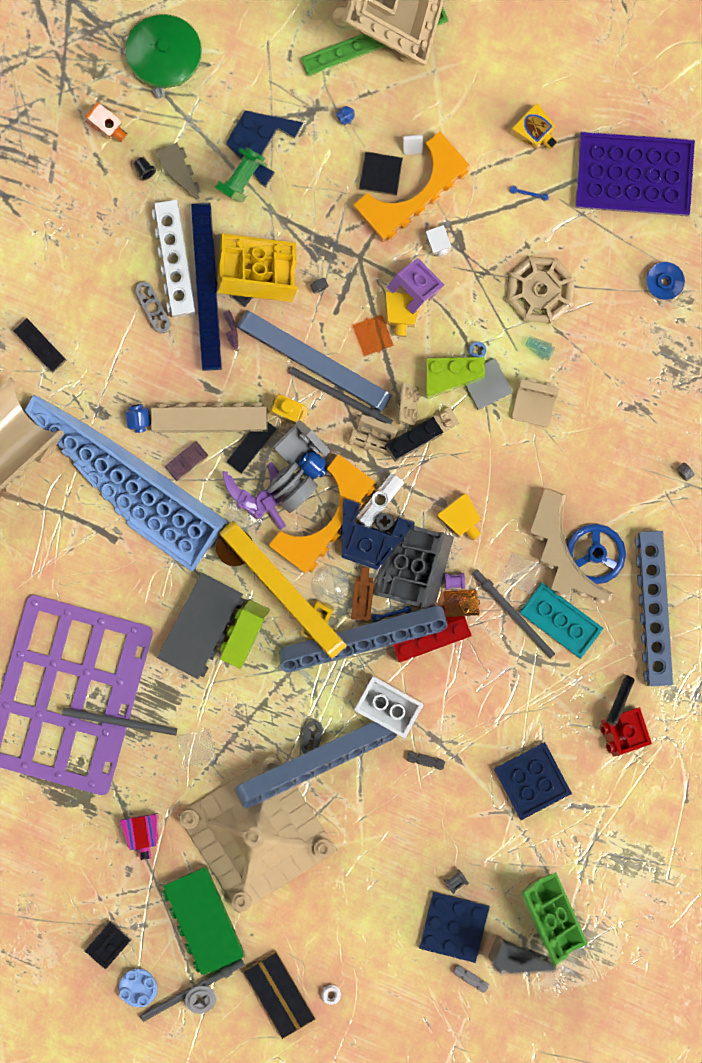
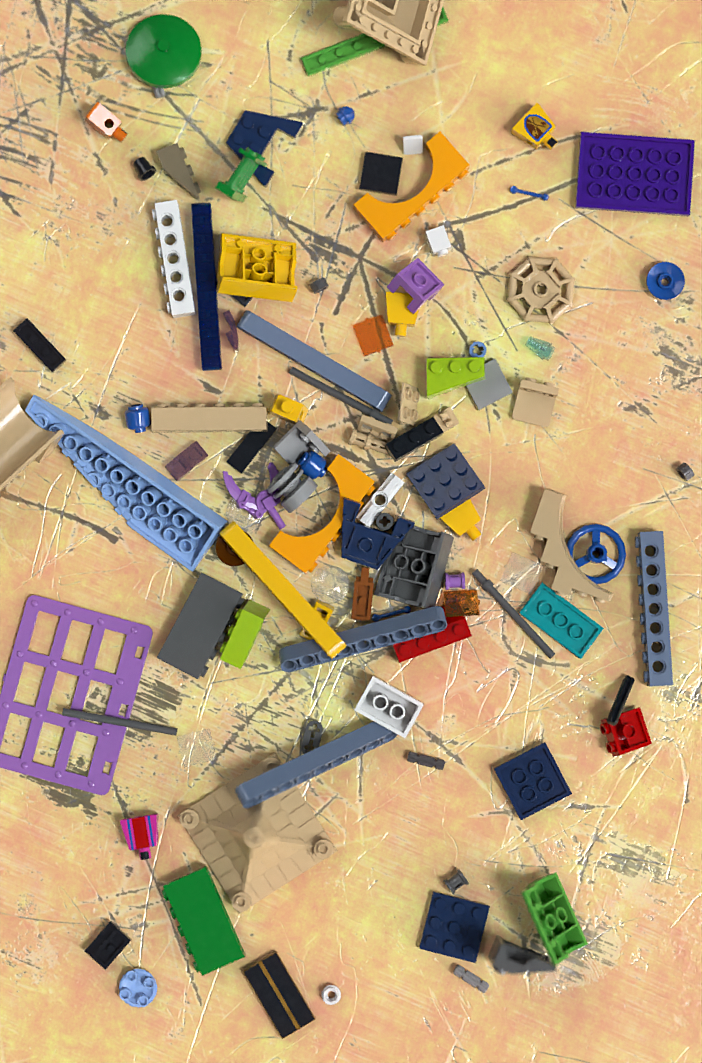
(155, 323): light grey beam -> none
(199, 1006): light grey gear -> none
(225, 971): dark grey bar -> none
(445, 481): none -> dark blue plate

